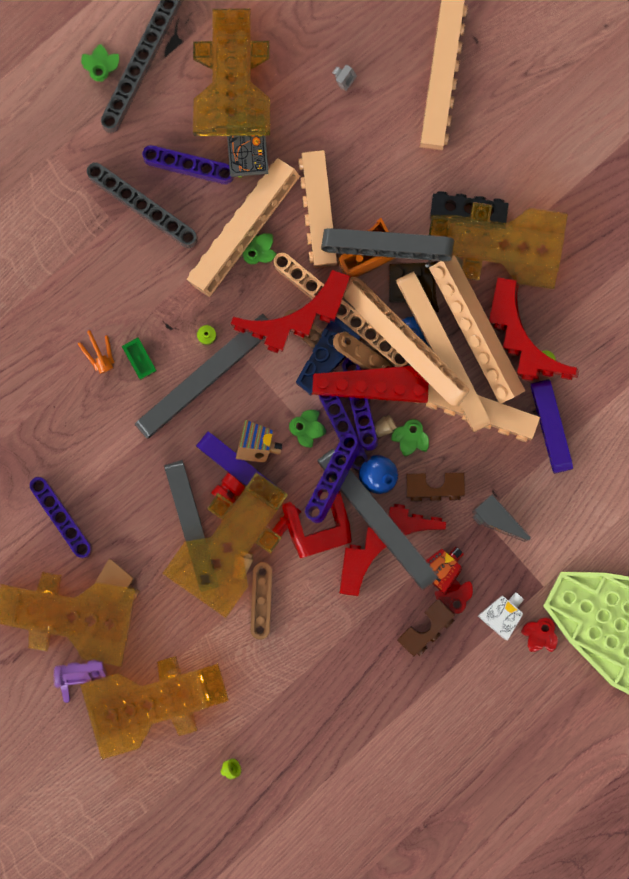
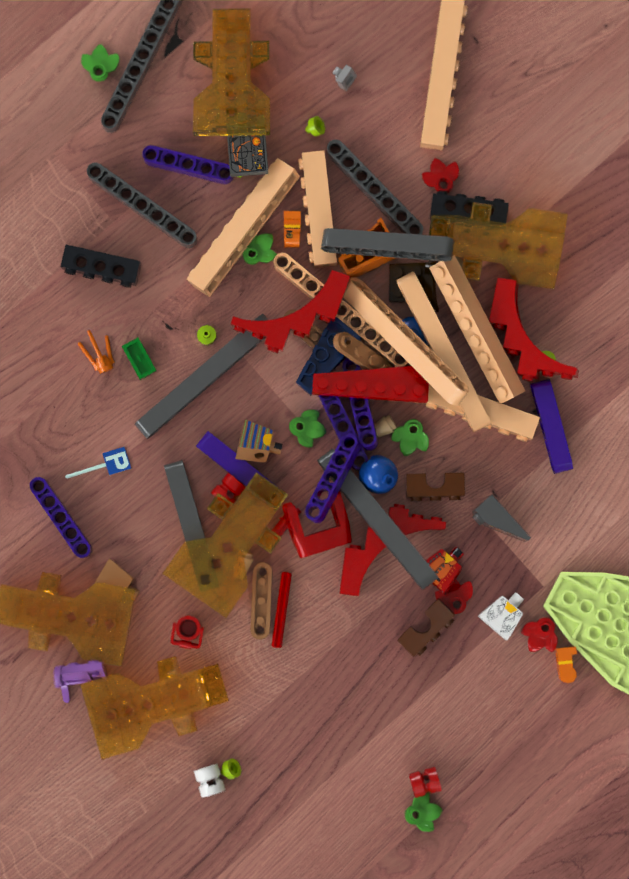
(73, 254): none -> black brick
(115, 461): none -> piece
(188, 629): none -> red piece
(208, 773): none -> white wheel
(281, 609): none -> red axle
(292, 229): none -> orange leg
(315, 126): none -> lime tile
(371, 181): none -> dark grey beam
(417, 782): none -> red wheel
(426, 813): none -> bright green plate
(440, 173): none -> red plate
(565, 664): none -> orange leg

